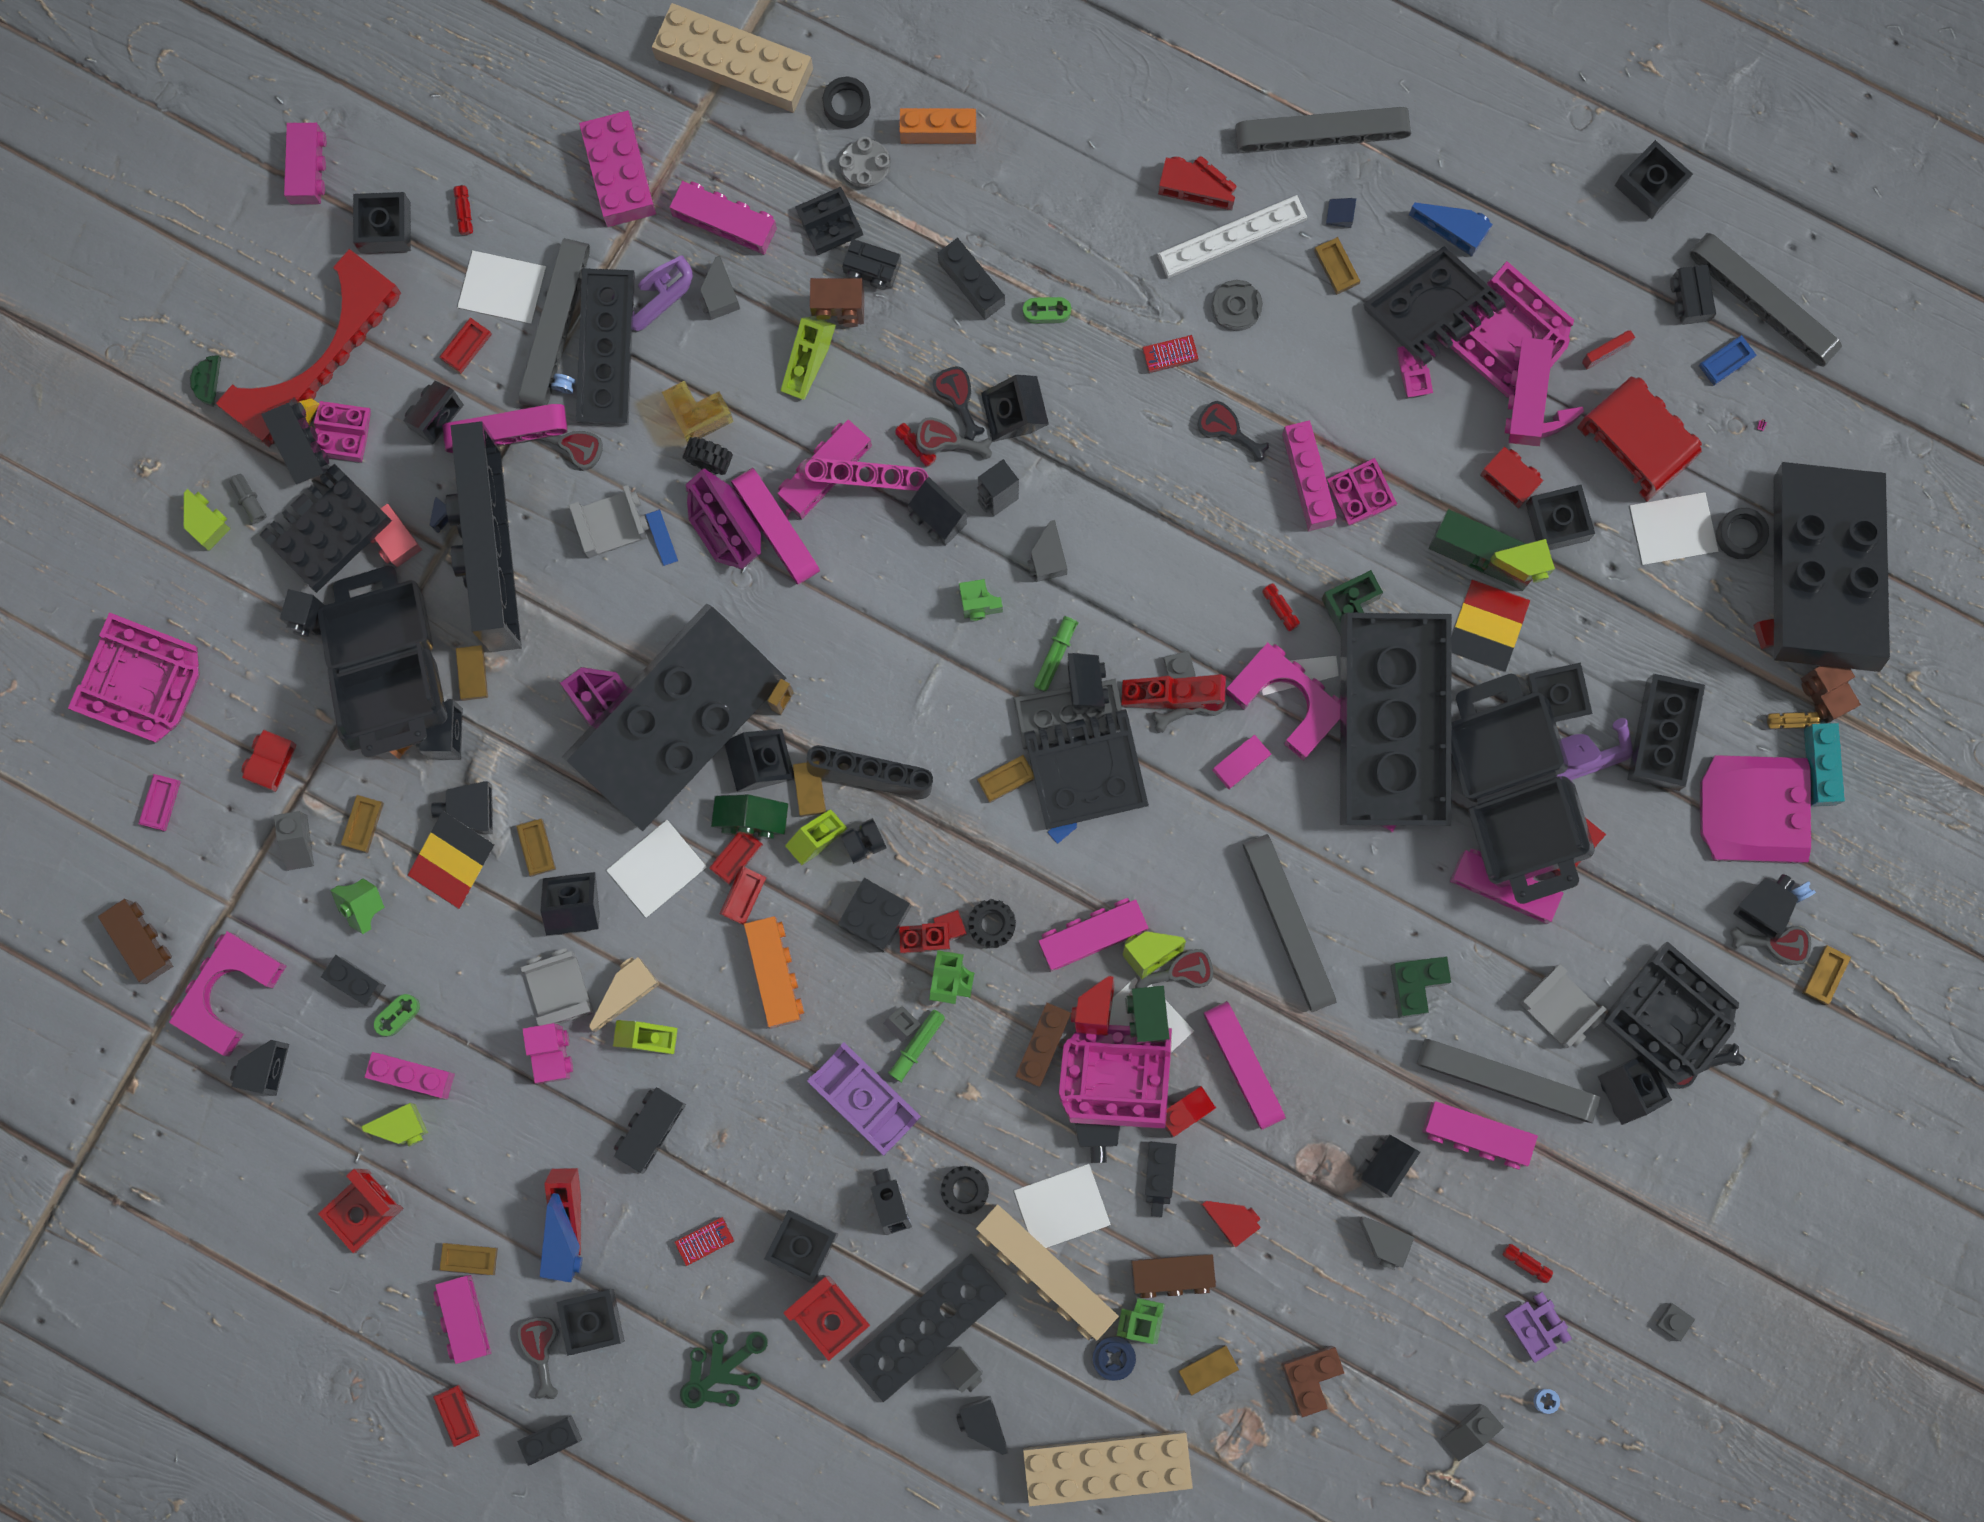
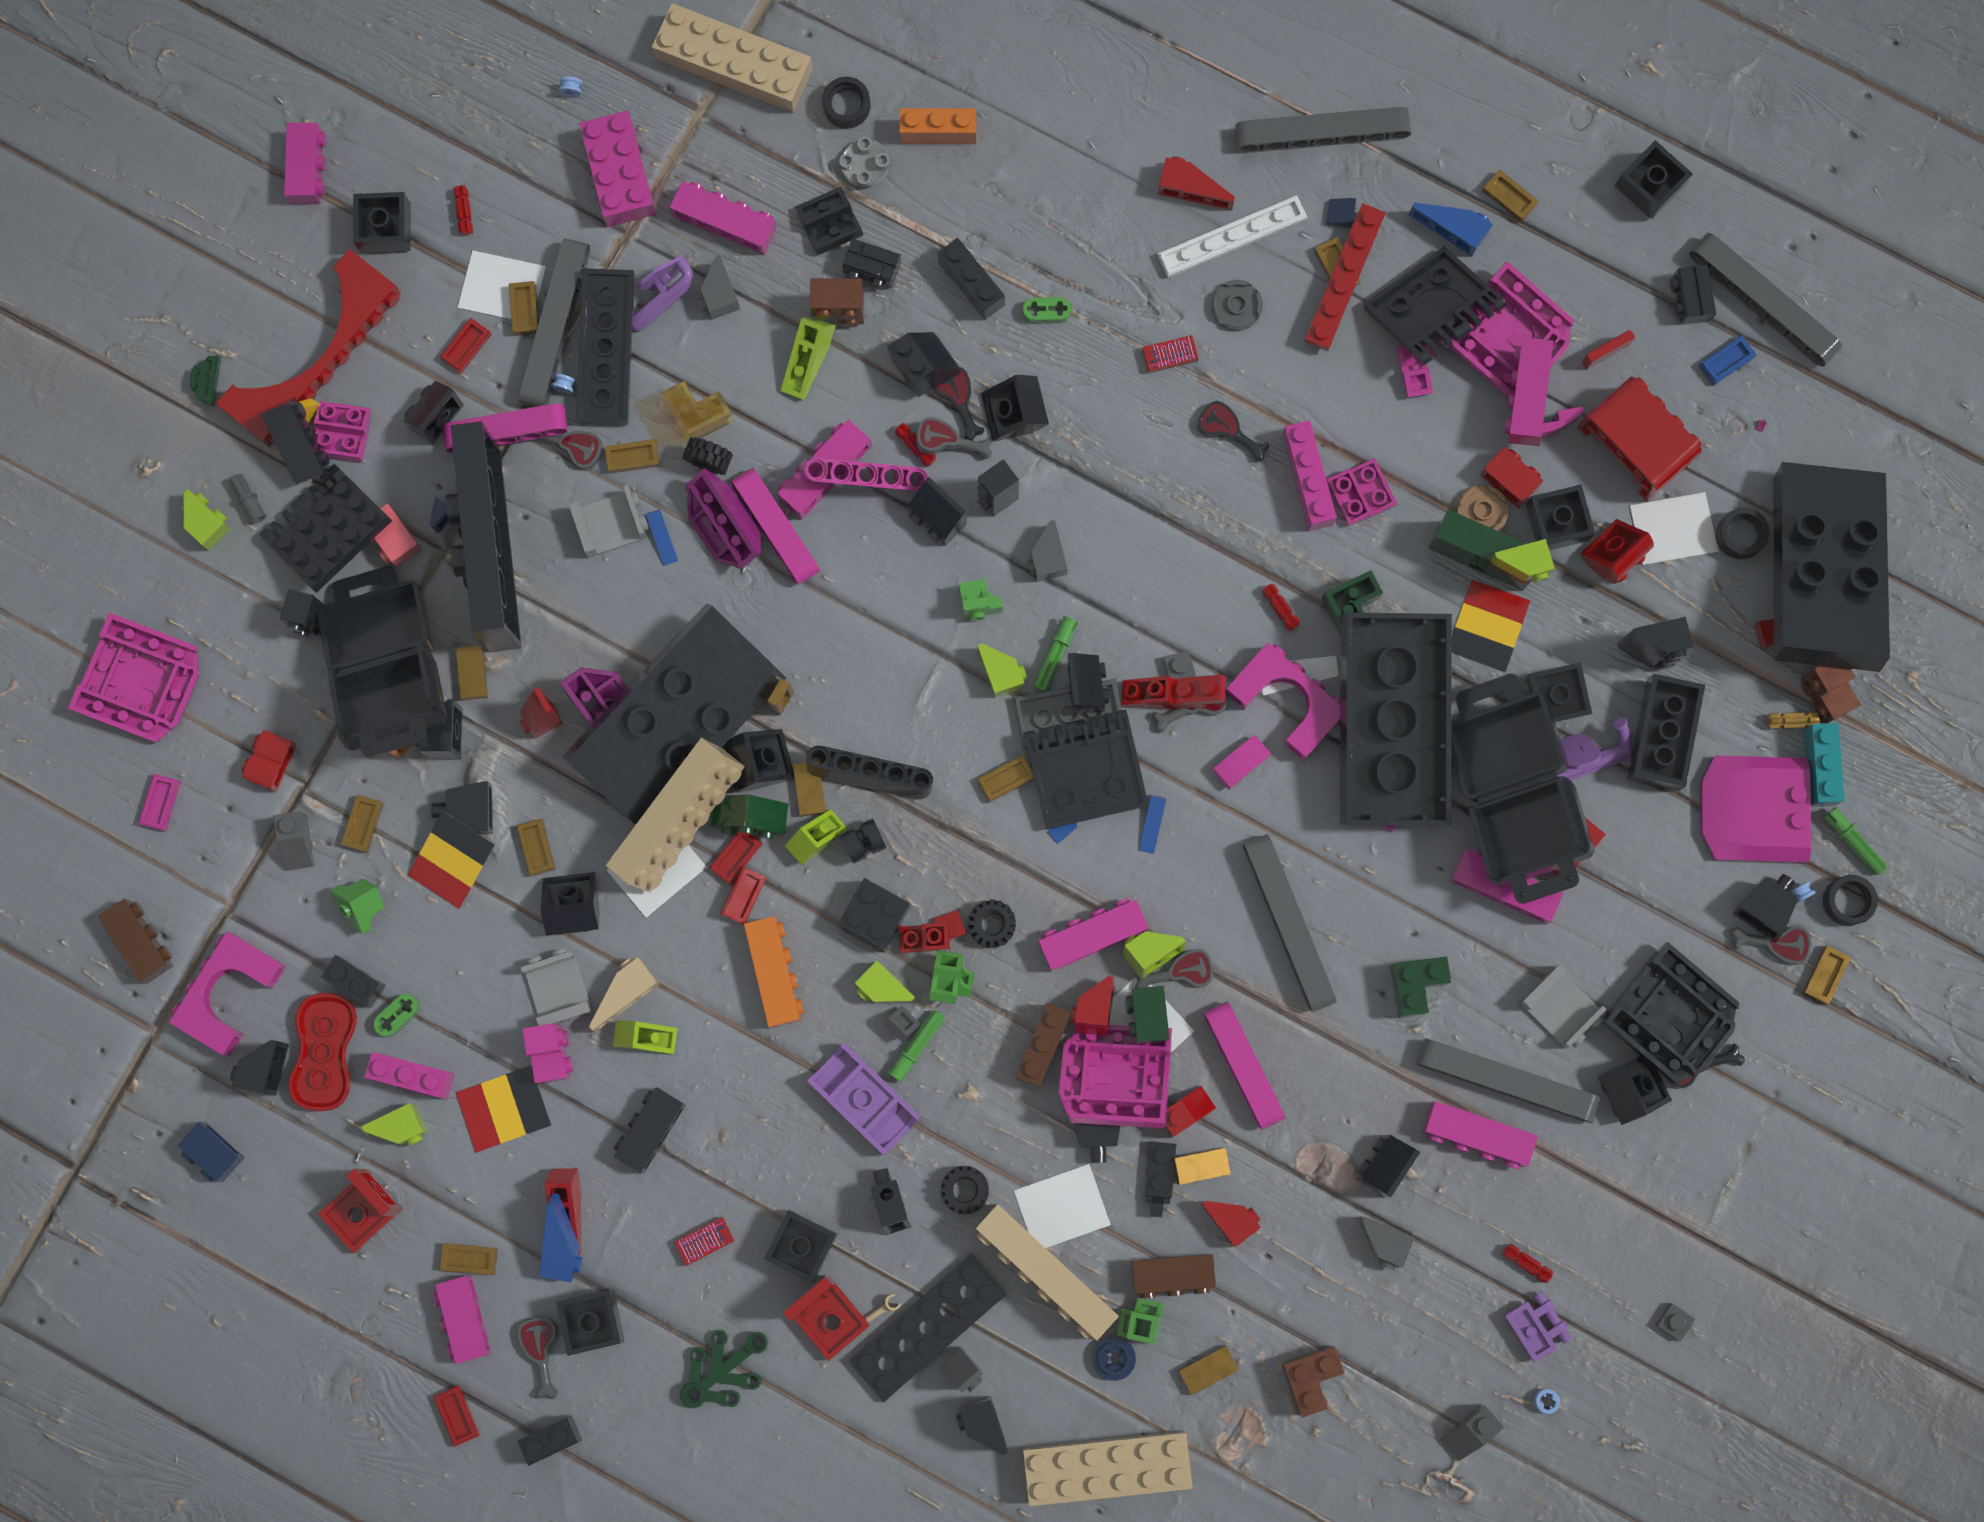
(210, 1152): none -> dark blue brick
(324, 1031): none -> red plate
(503, 1109): none -> sticker
(523, 307): none -> pearl gold tile
(539, 714): none -> red slope
(570, 86): none -> light blue bush
(632, 456): none -> pearl gold tile
(675, 816): none -> tan brick
(882, 987): none -> lime slope
(882, 1309): none -> tan hand
(922, 361): none -> black slope
(1001, 670): none -> lime slope
(1152, 824): none -> blue piece
(1201, 1166): none -> tile
(1202, 164): red axle -> none
(1345, 277): none -> red plate
(1485, 506): none -> medium nougat tile
(1510, 196): none -> pearl gold tile
(1617, 551): none -> red brick
(1659, 643): none -> black slope
(1855, 841): none -> bright green axle
(1864, 885): none -> black tyre

